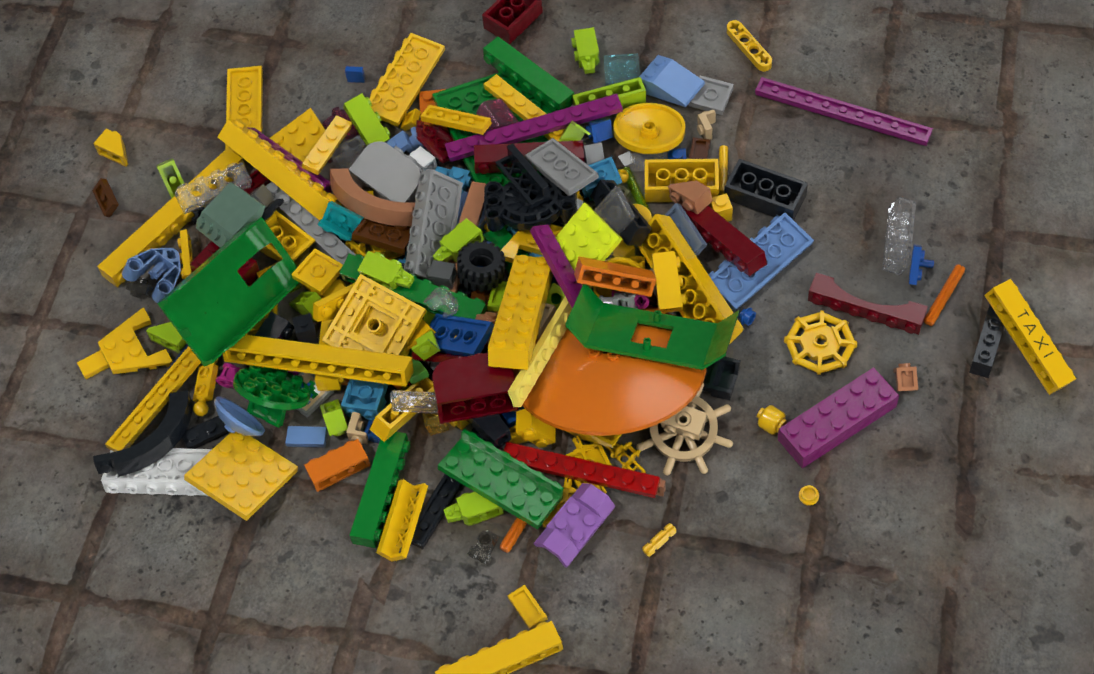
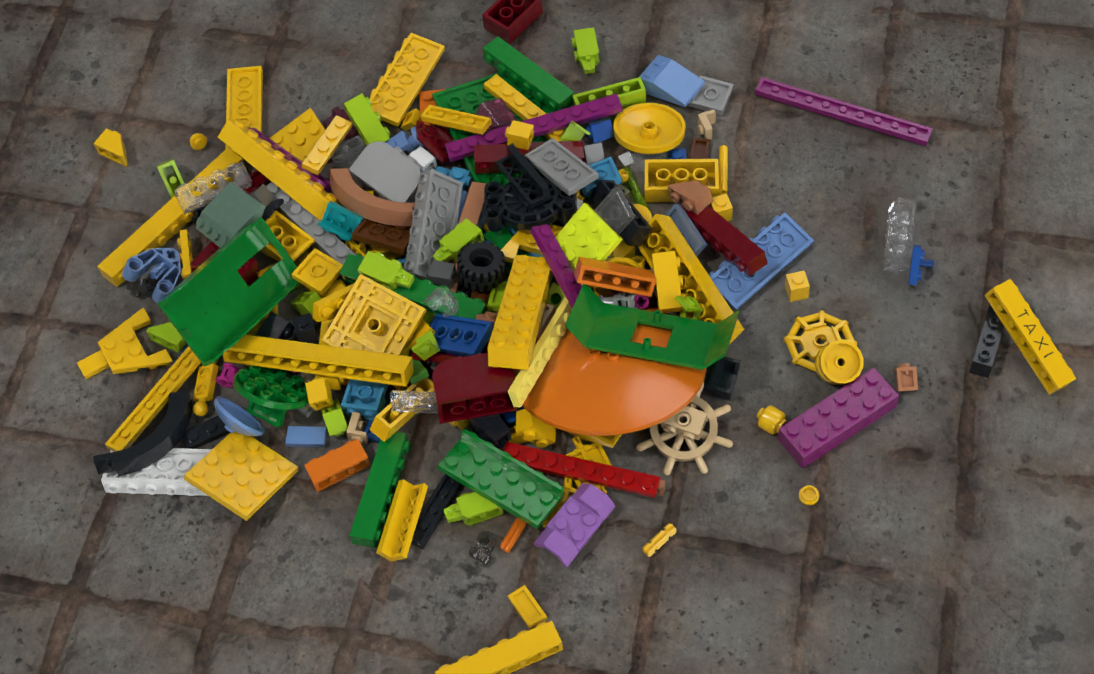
(105, 197): reddish brown plate -> none
(198, 141): none -> yellow plate
(319, 394): none -> yellow brick
(355, 74): blue tile -> none
(432, 423): clear yellow brick -> none
(520, 134): none -> yellow brick
(621, 68): clear light blue plate -> none
(631, 459): yellow piece -> none
(689, 304): none -> lime bracket
(745, 47): yellow beam -> none
(747, 316): blue plate -> none
(765, 190): black brick -> none
(797, 286): none -> yellow brick
(829, 294): dark red arch -> none
(850, 366): none -> yellow wheel
(944, 295): orange axle -> none

